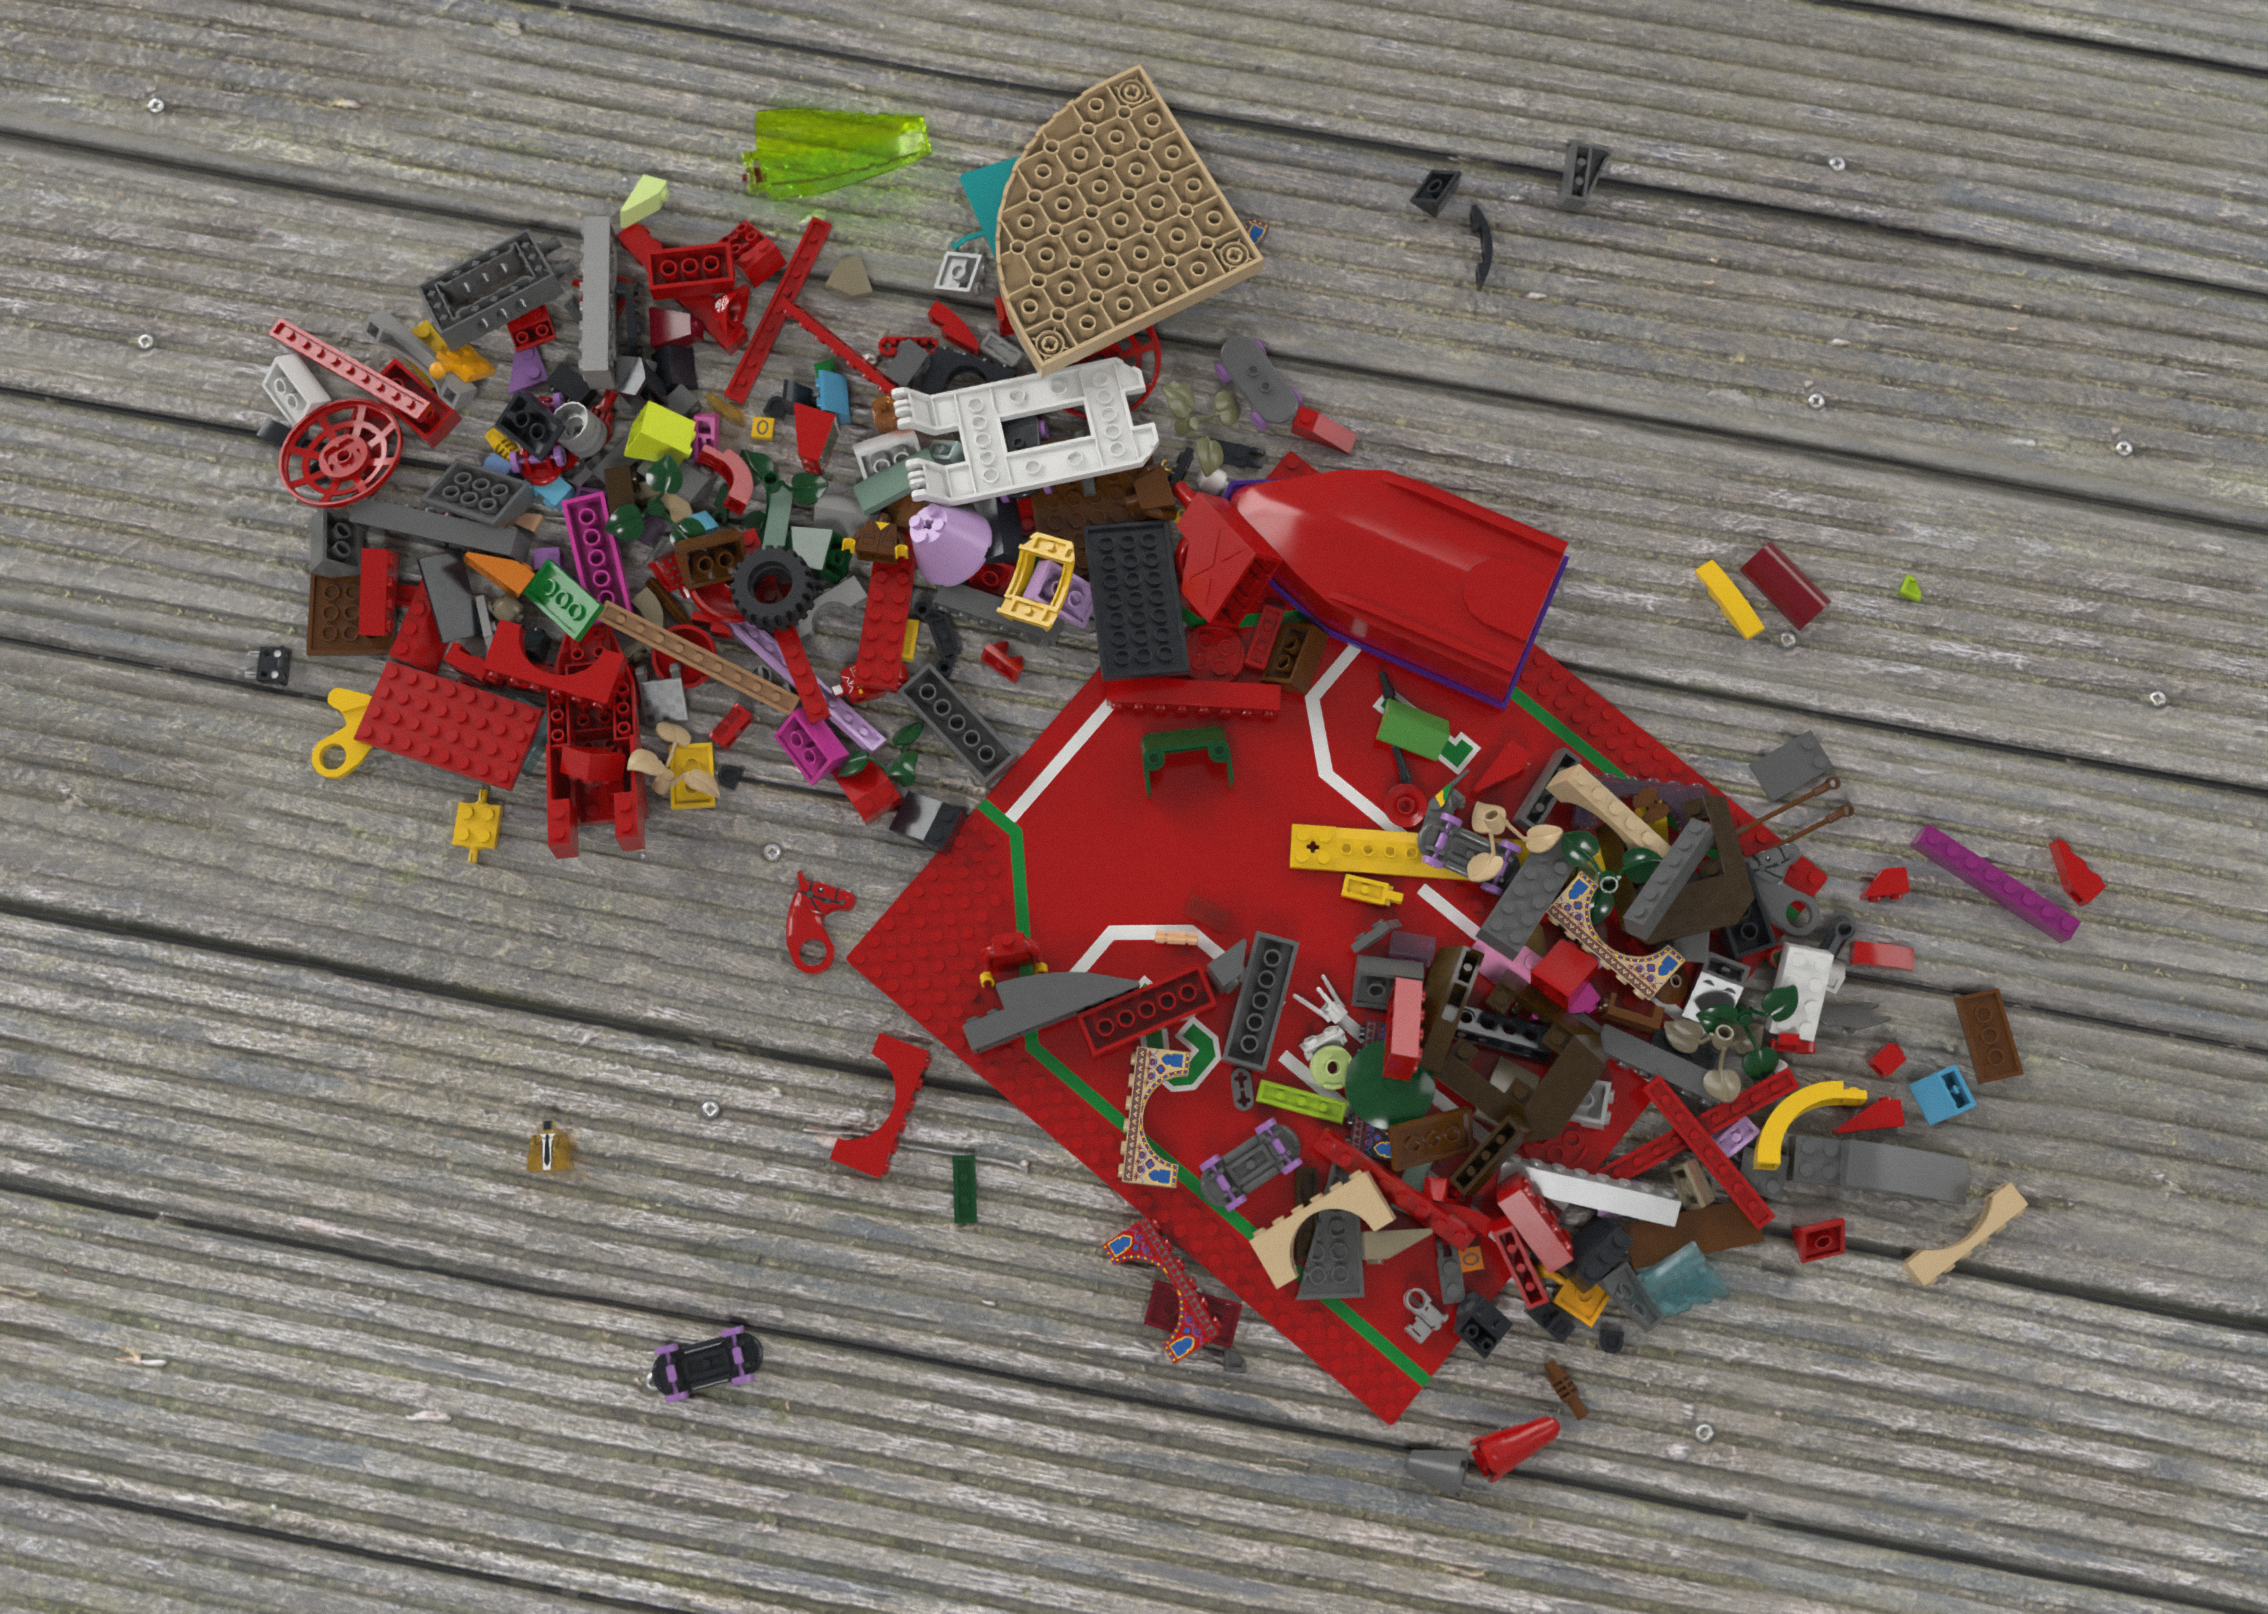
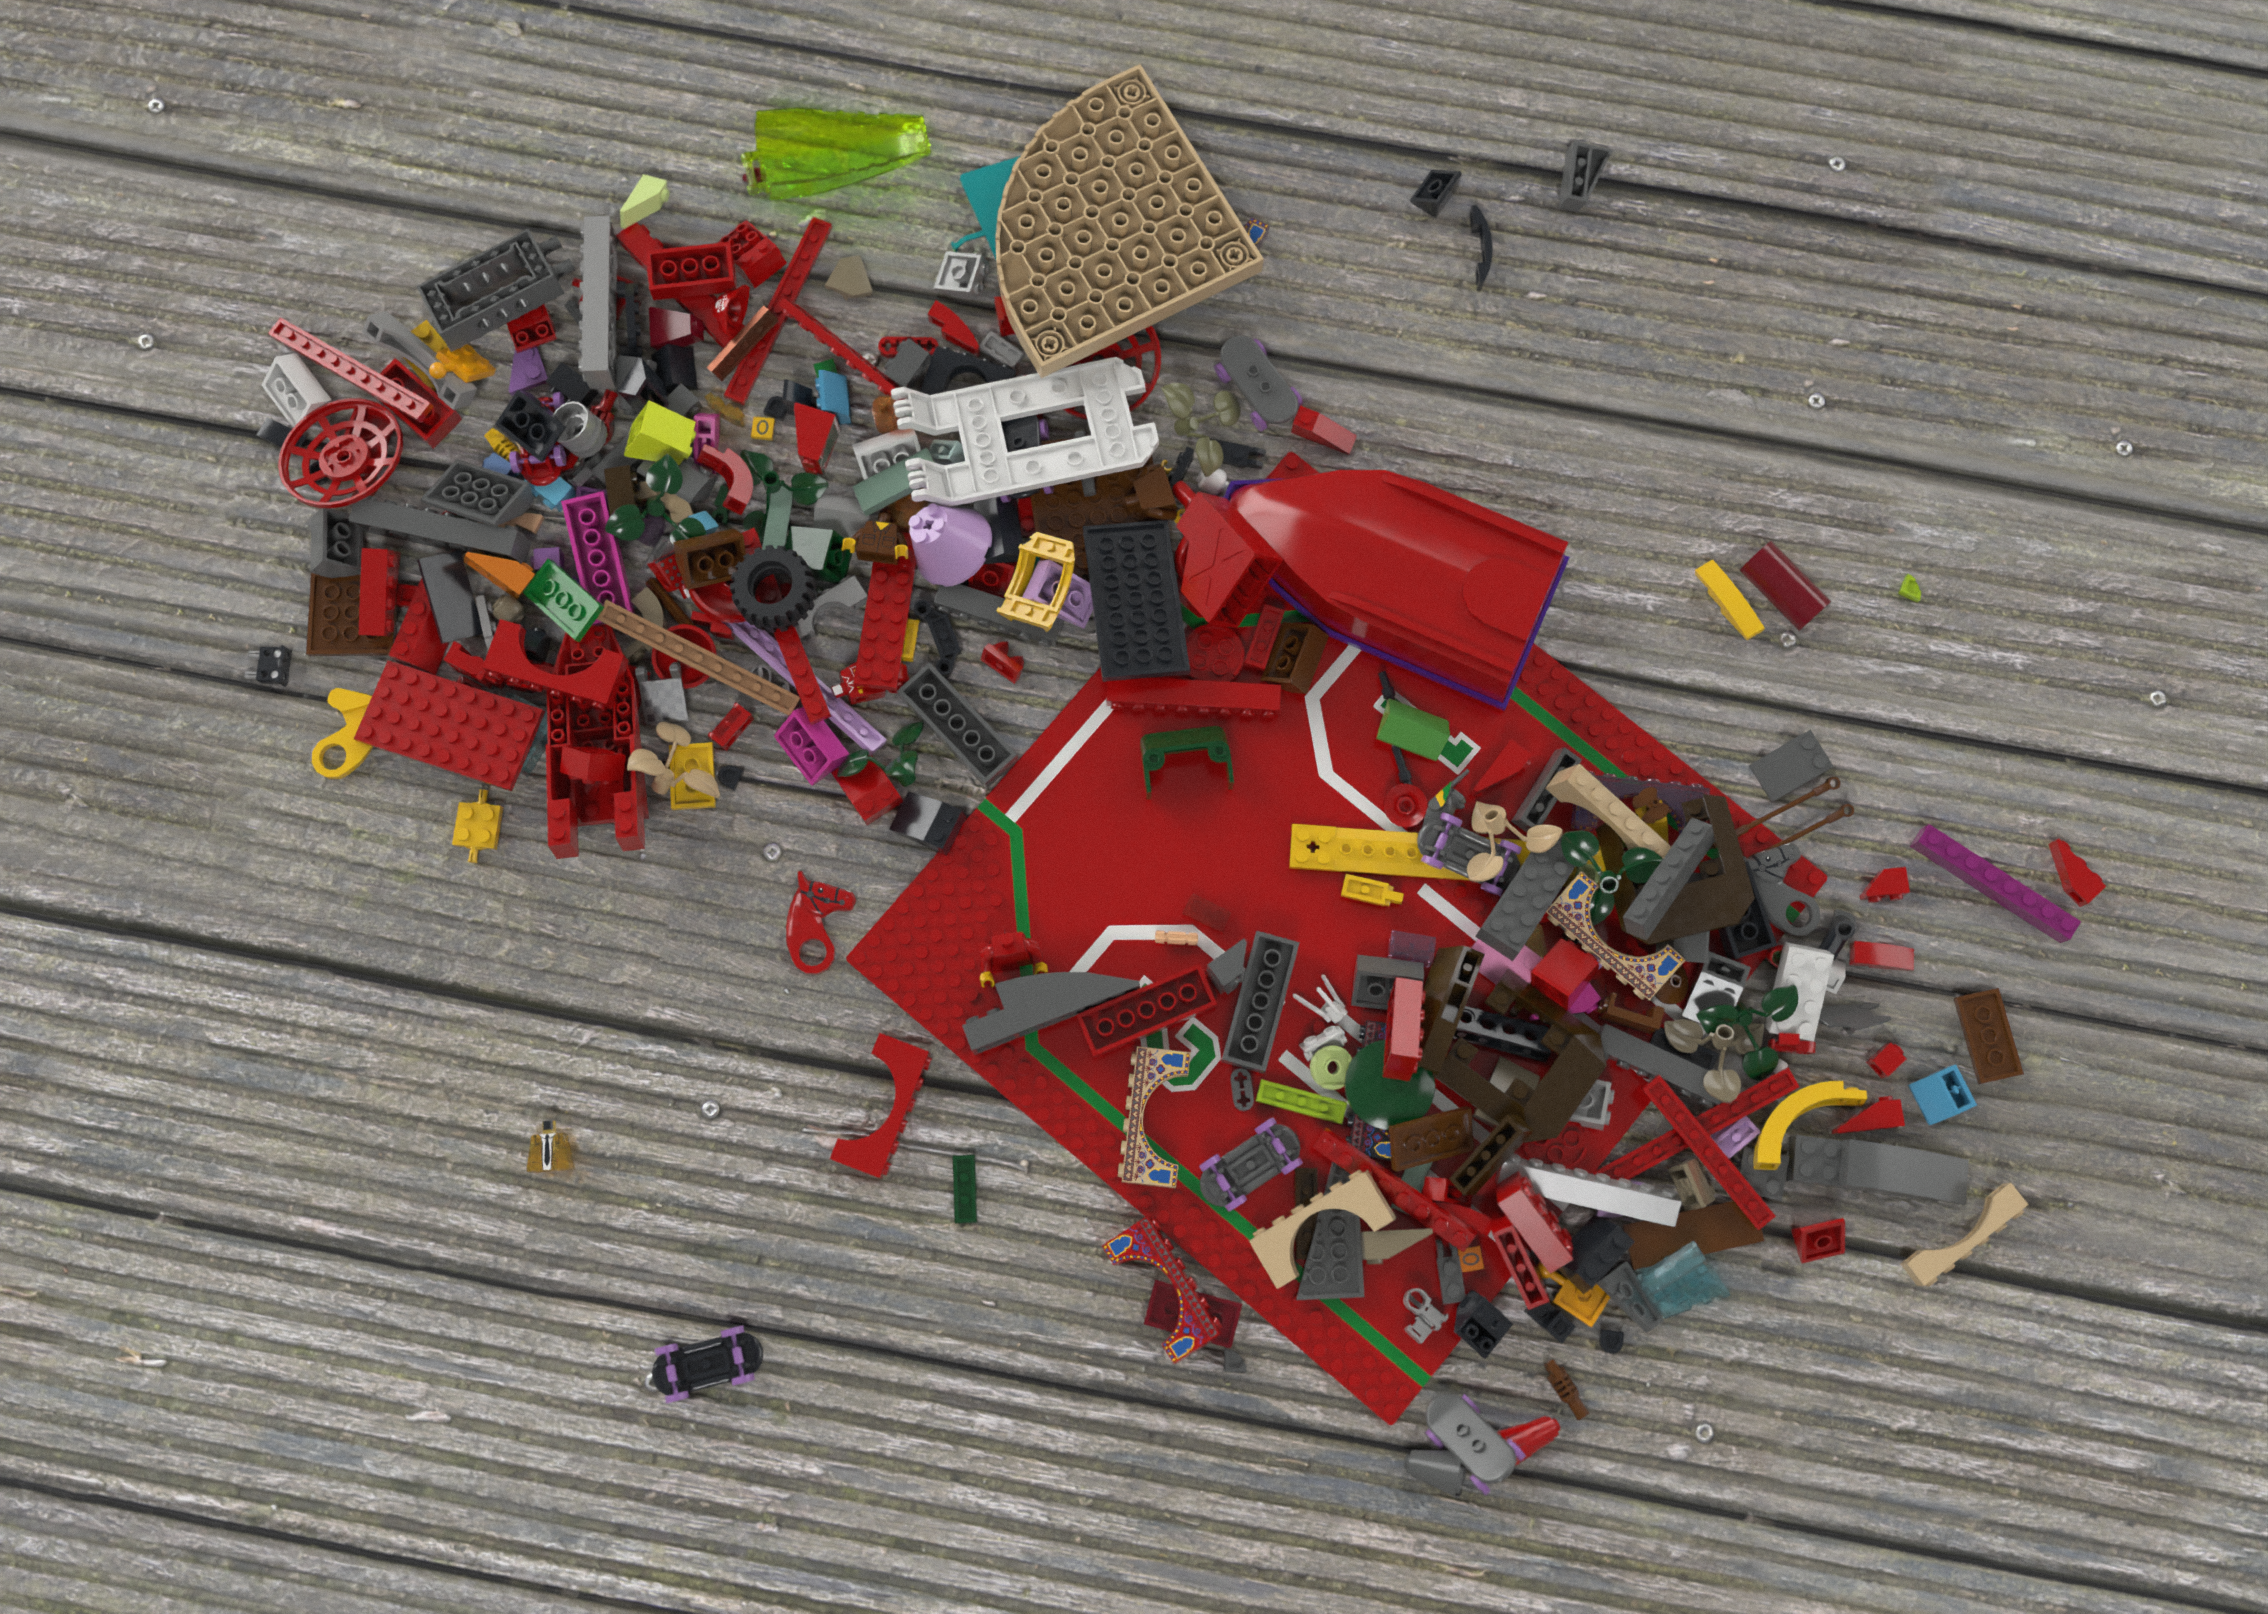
(742, 343): none -> copper plate
(1379, 931): dark grey wing -> none
(1458, 1426): none -> piece

